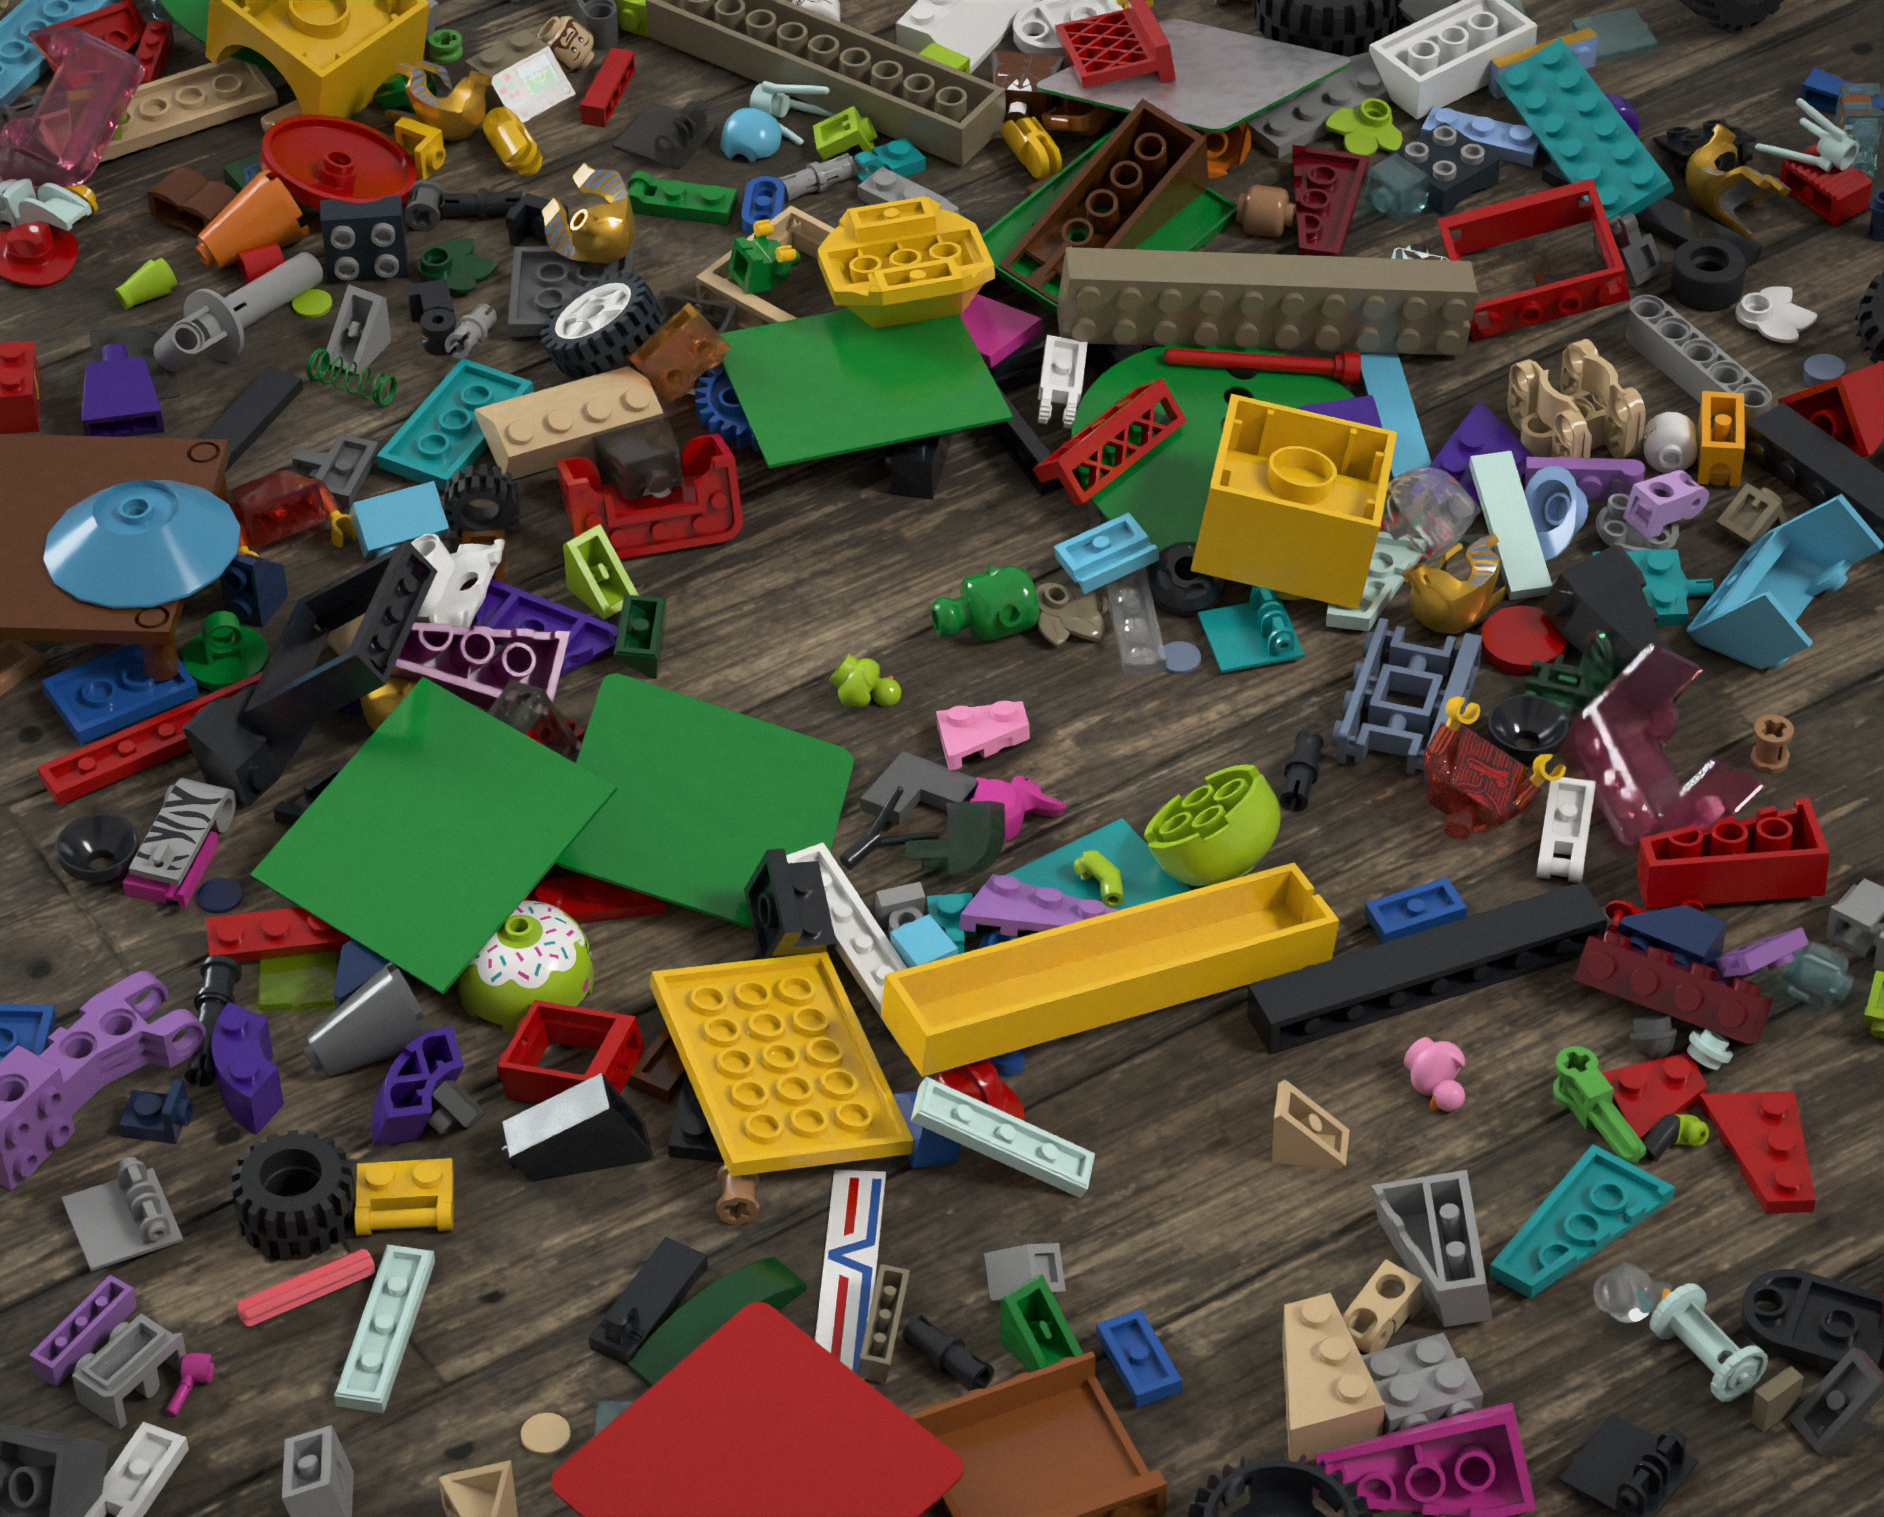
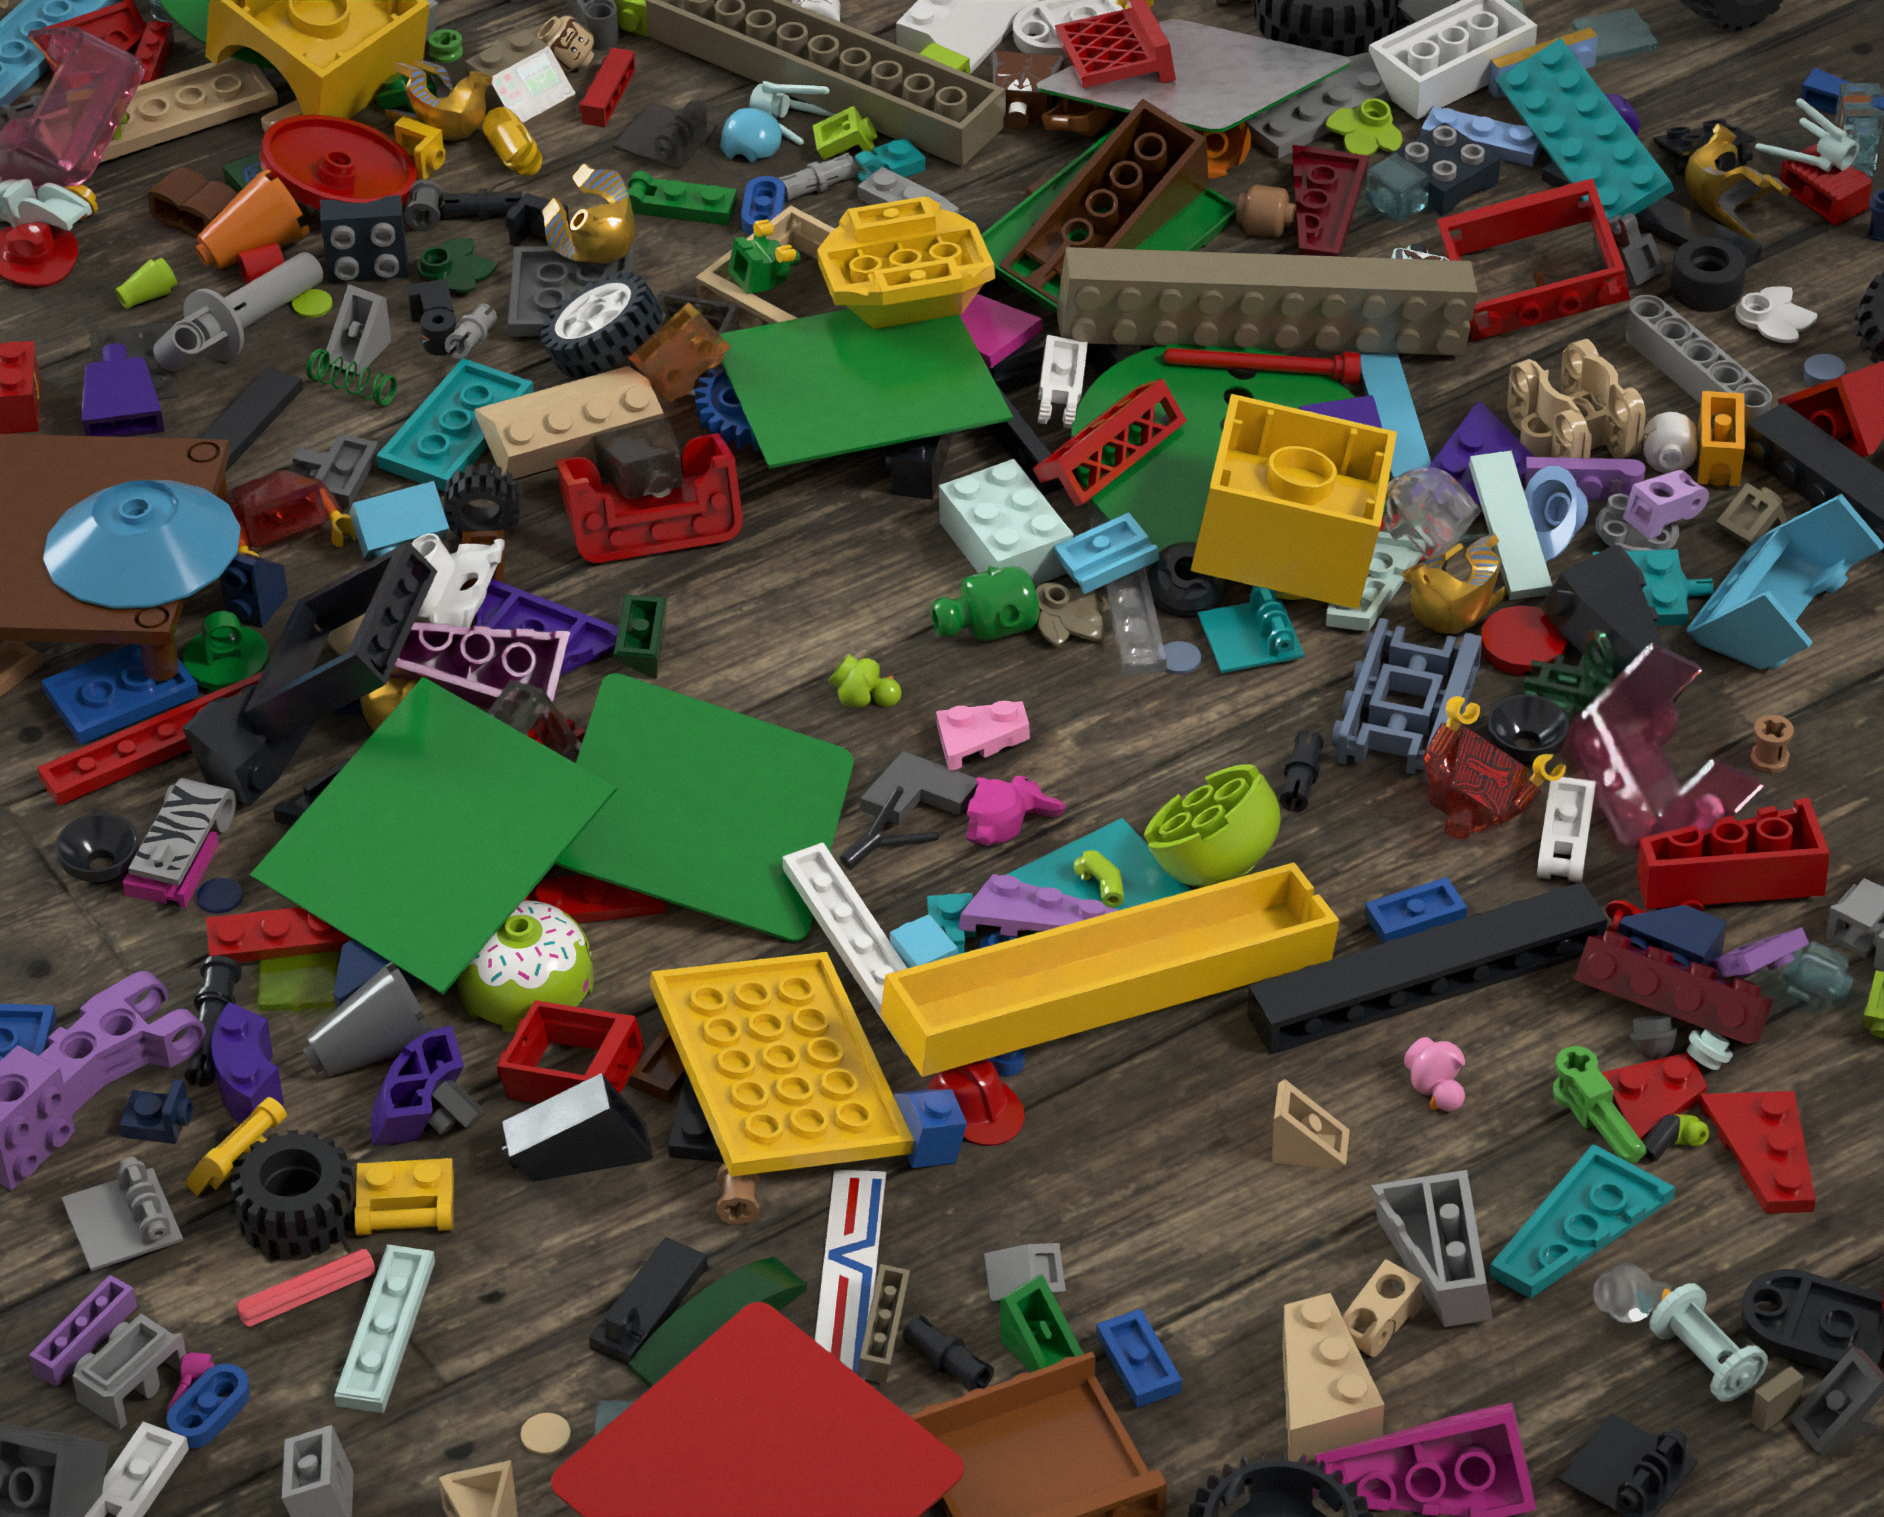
(204, 1407): none -> blue plate
(218, 1163): none -> yellow plate
(596, 572): lime slope -> none
(788, 907): black bracket -> none
(899, 905): light grey tile -> none
(973, 839): clear green brick -> none
(1003, 521): none -> light aqua brick
(1003, 1137): light aqua tile -> none
(1032, 147): yellow arm -> none
(1422, 1383): light grey plate -> none

